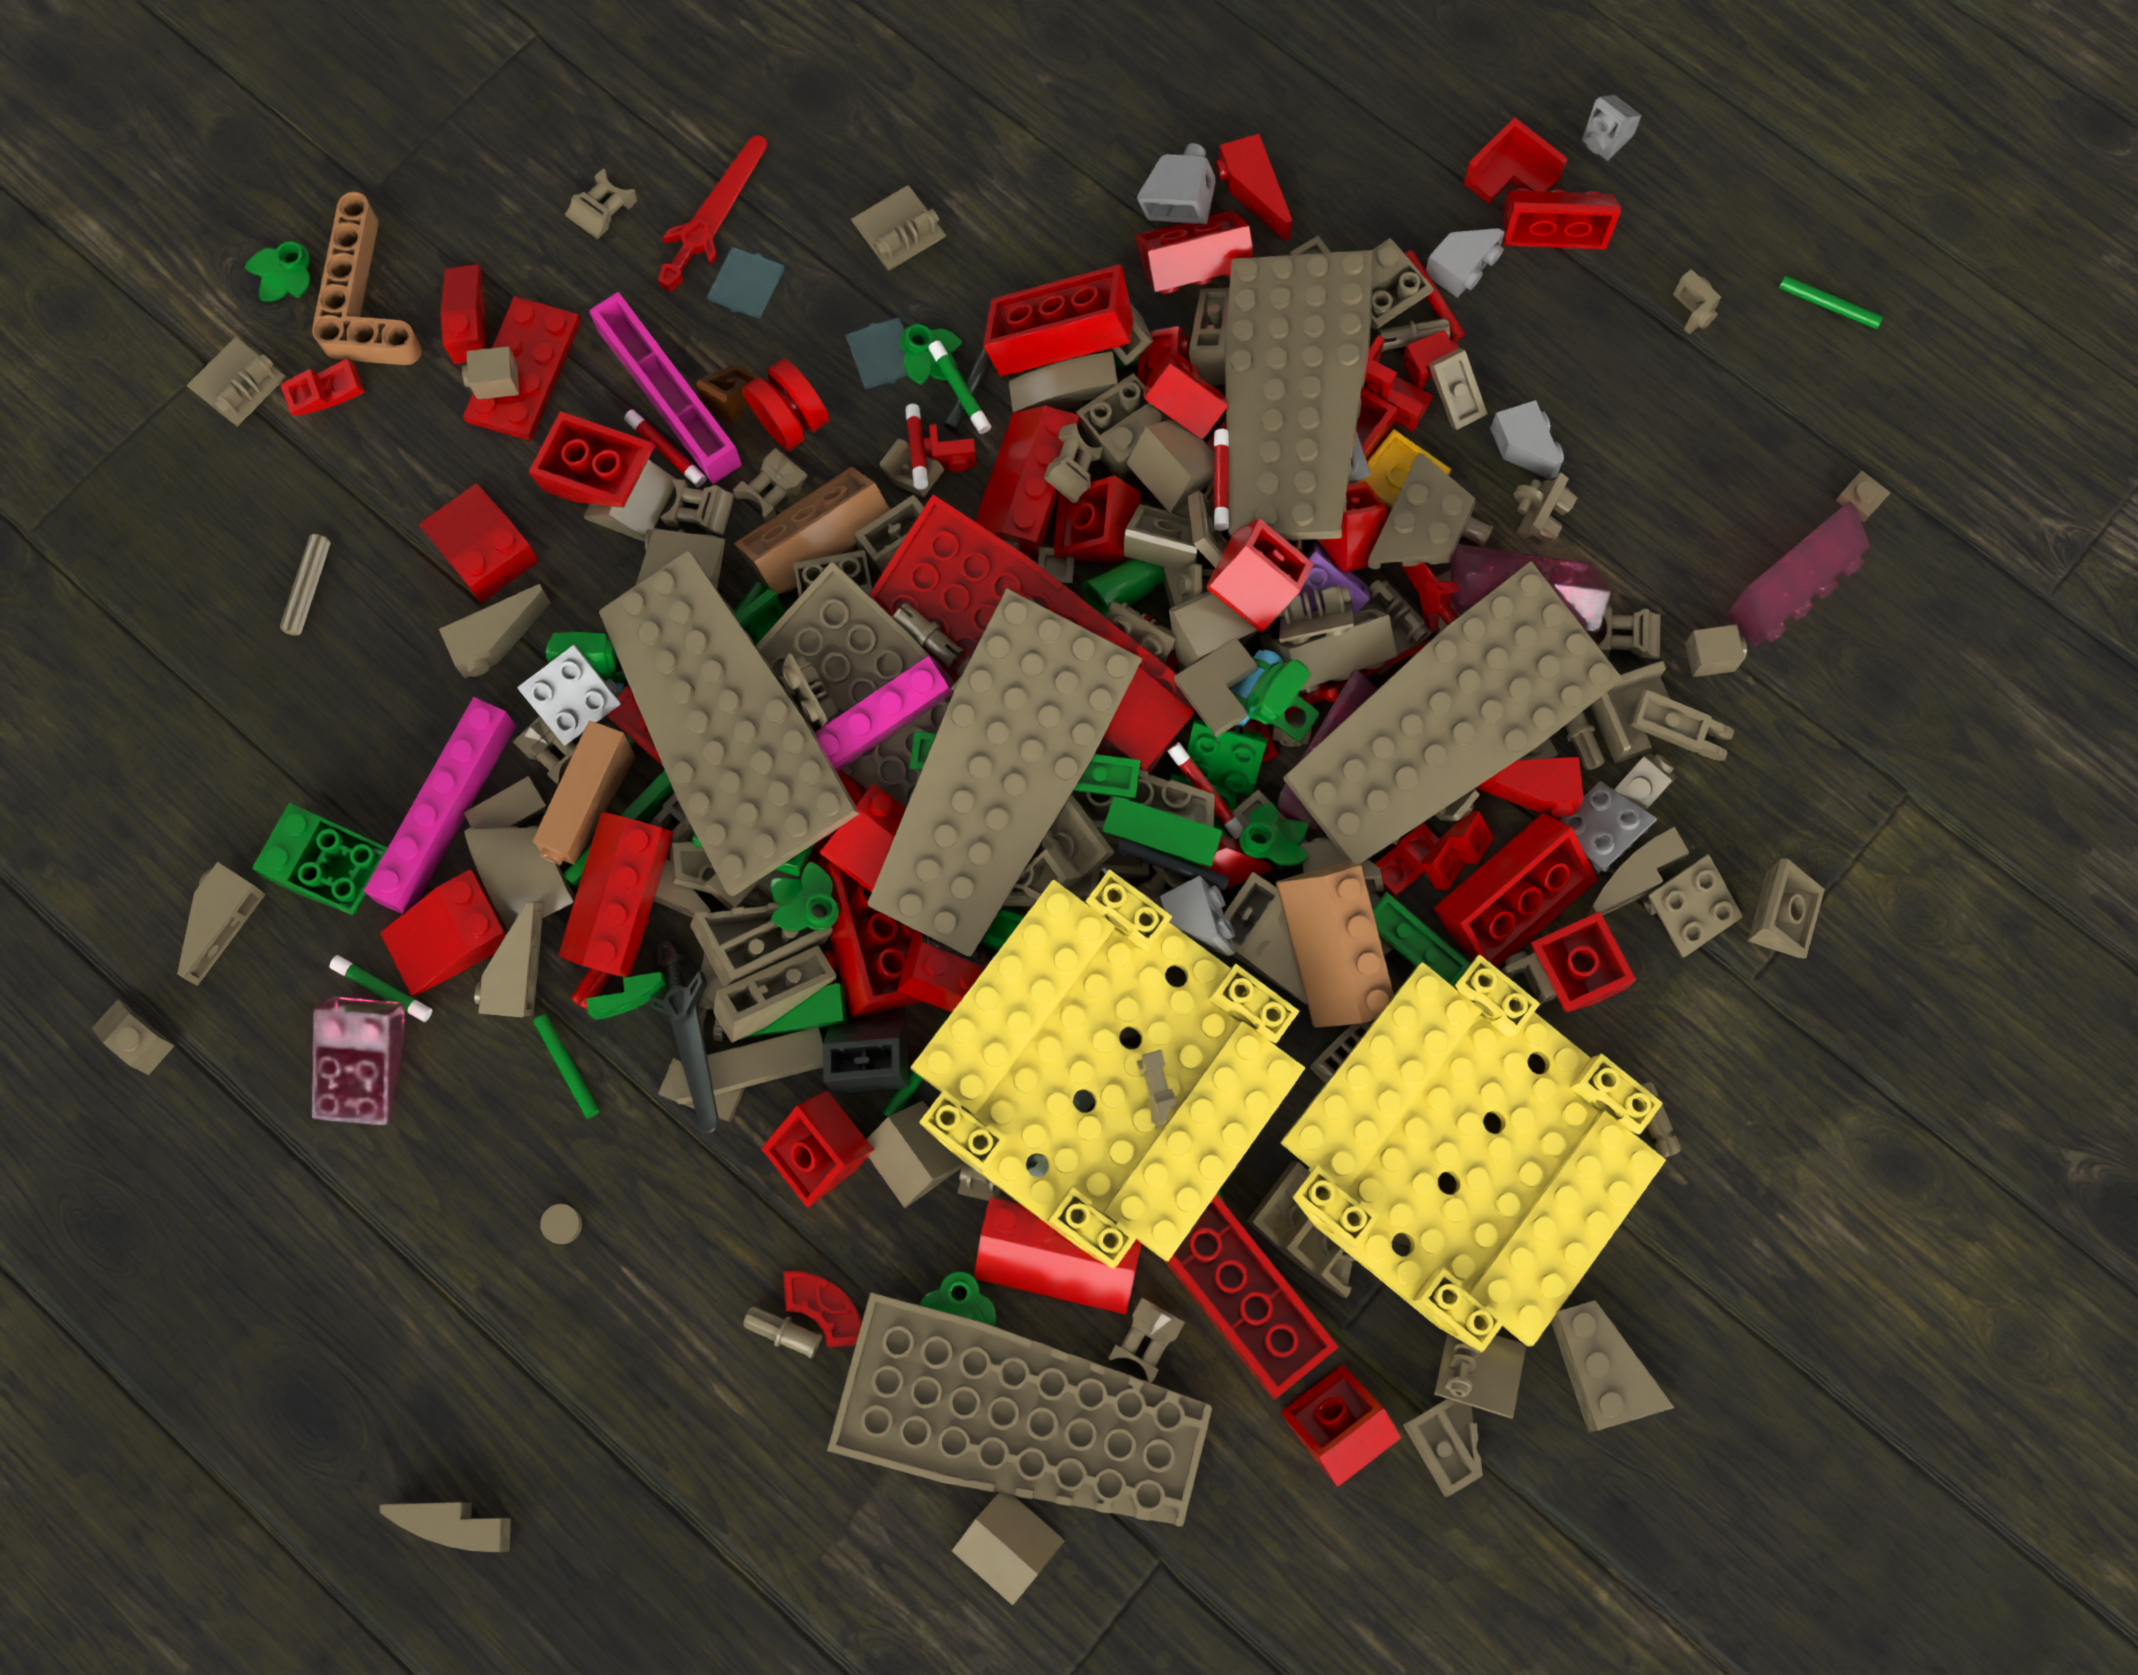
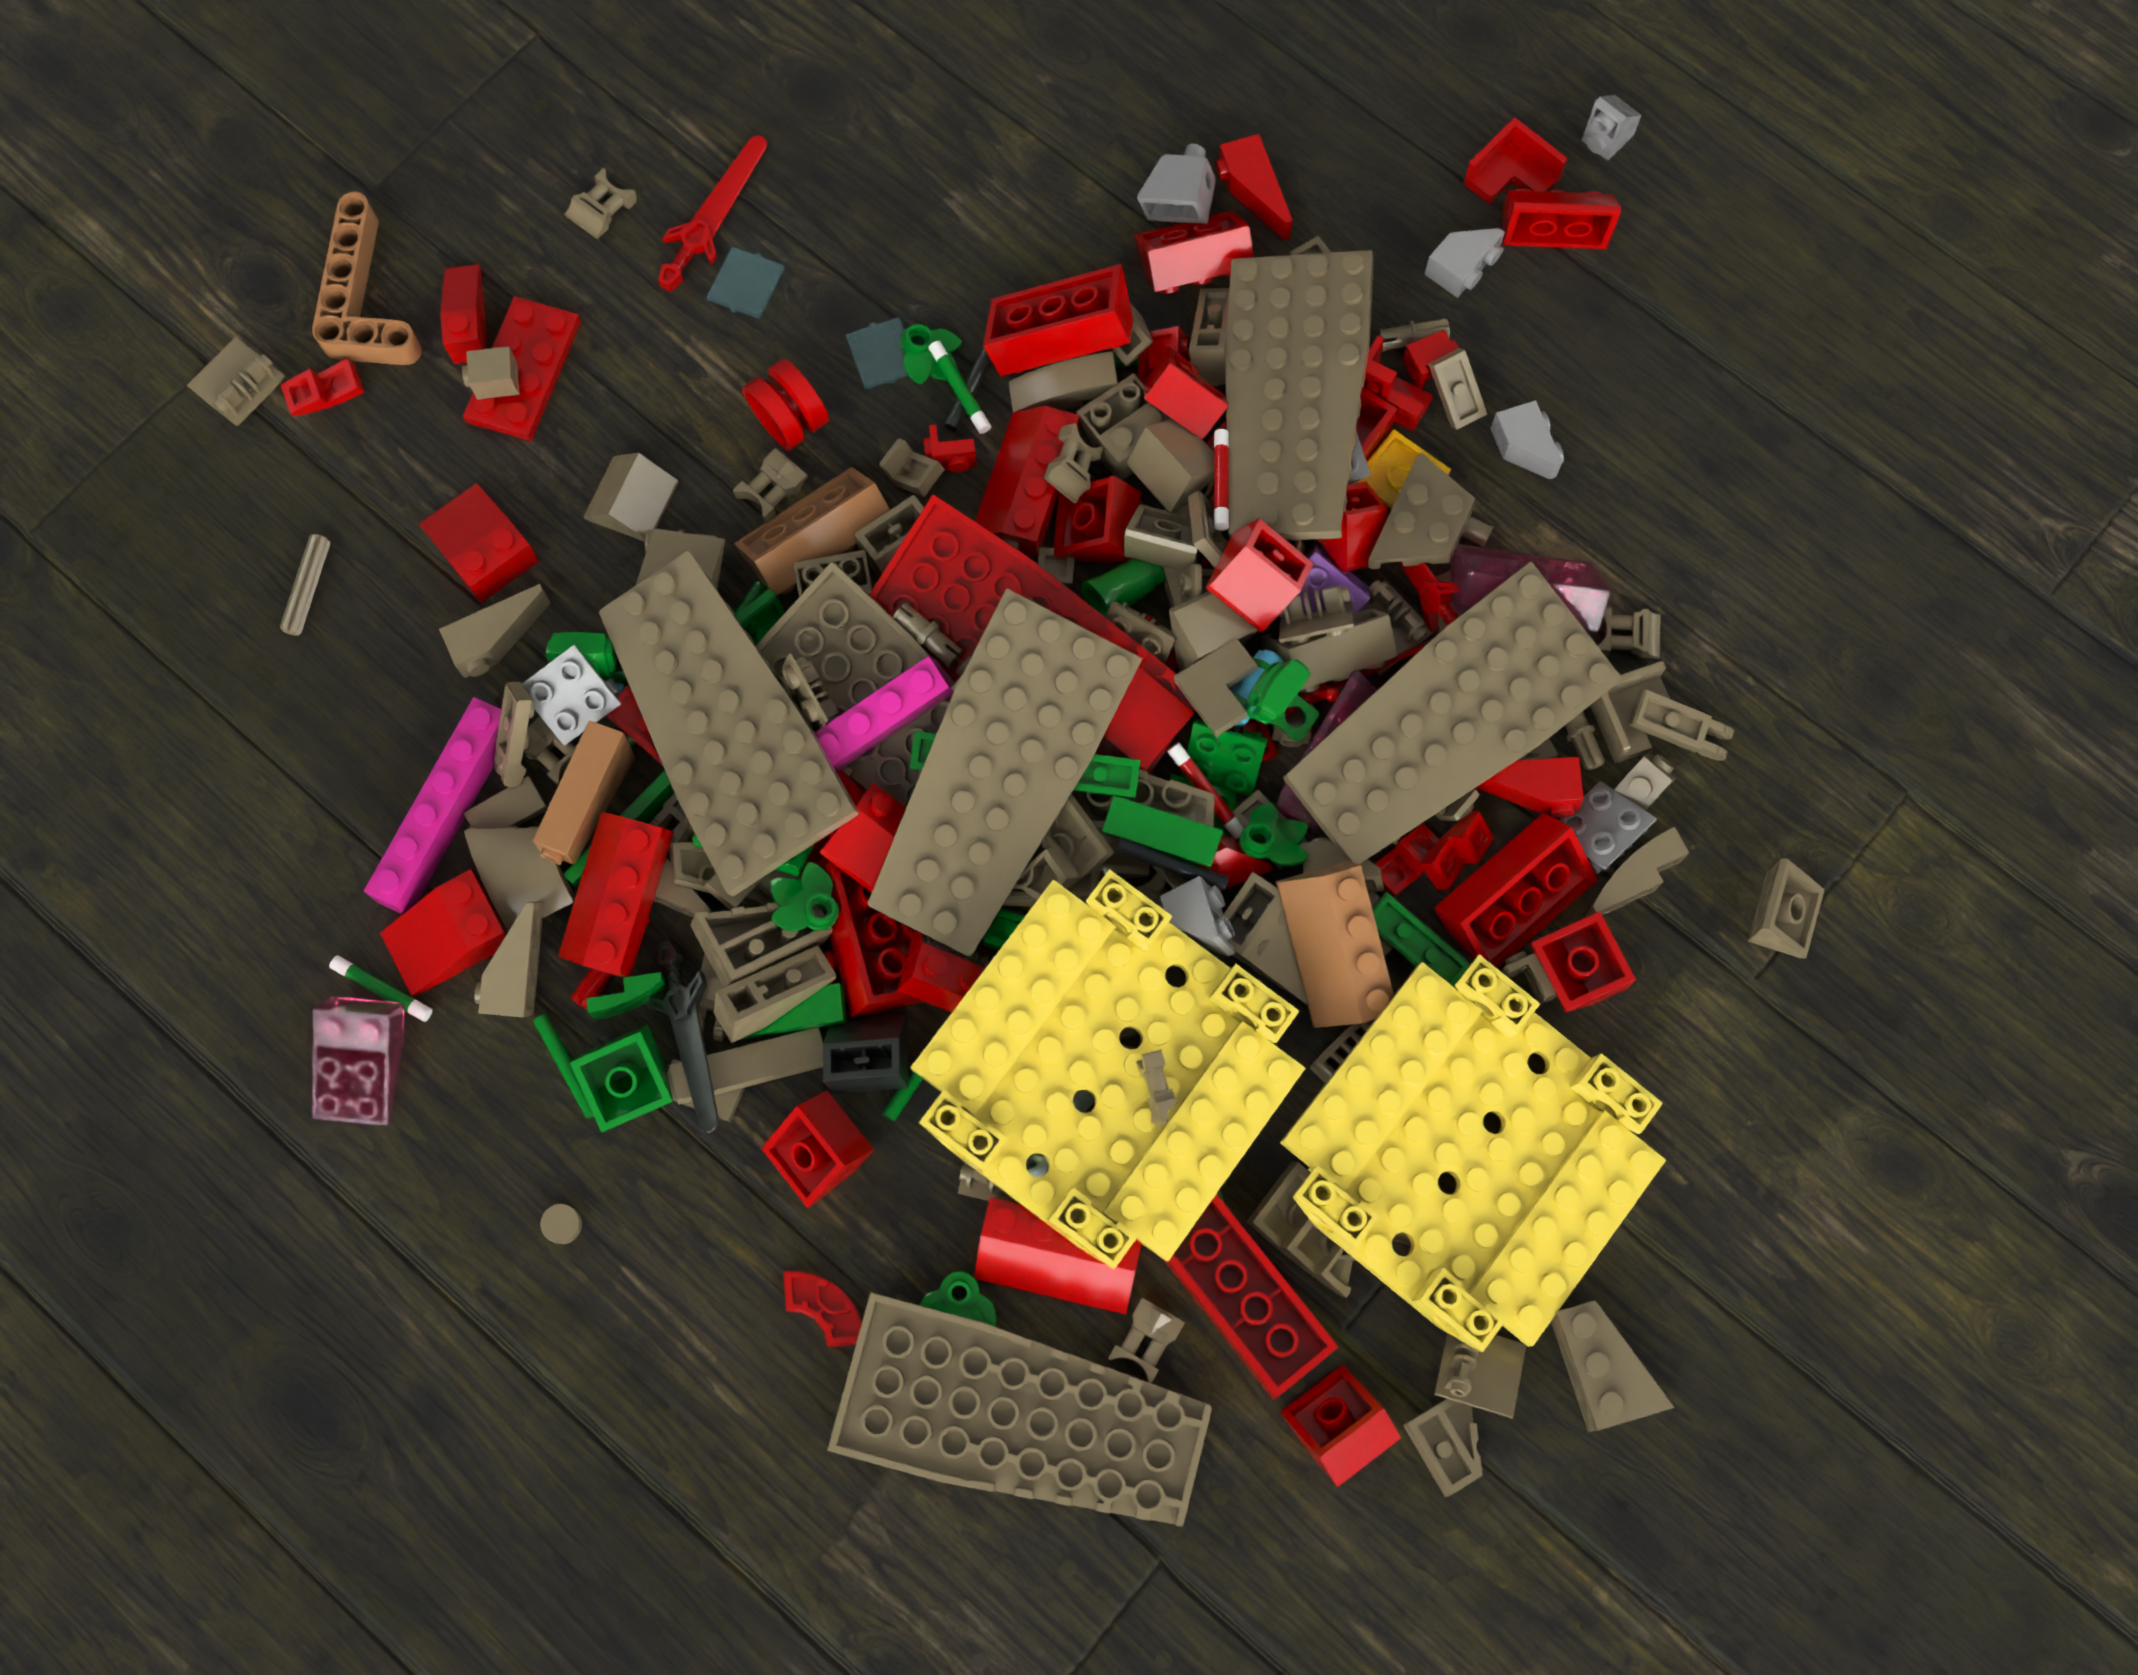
(132, 1038): dark tan slope -> none
(215, 917): dark tan slope -> none
(279, 274): green plate -> none
(319, 859): green slope -> none
(451, 1525): dark tan slope -> none
(513, 734): none -> dark tan hinge
(589, 462): red slope -> none
(623, 1078): none -> green slope
(665, 388): dark pink brick -> none
(665, 448): red bar -> none
(712, 510): dark tan piece -> none
(723, 392): reddish brown slope -> none
(782, 1331): dark tan axle -> none
(898, 227): dark tan hinge -> none
(910, 1155): dark tan slope -> none
(916, 446): red bar -> none
(1008, 1546): dark tan slope -> none
(1395, 284): dark tan slope -> none
(1437, 301): red bar -> none
(1537, 504): dark tan hips -> none
(1661, 1129): dark tan axle -> none
(1694, 905): dark tan hinge -> none
(1699, 297): dark tan bracket -> none
(1715, 650): dark tan brick -> none
(1800, 577): clear pink slope -> none
(1831, 302): green bar -> none
(1864, 494): dark tan plate -> none

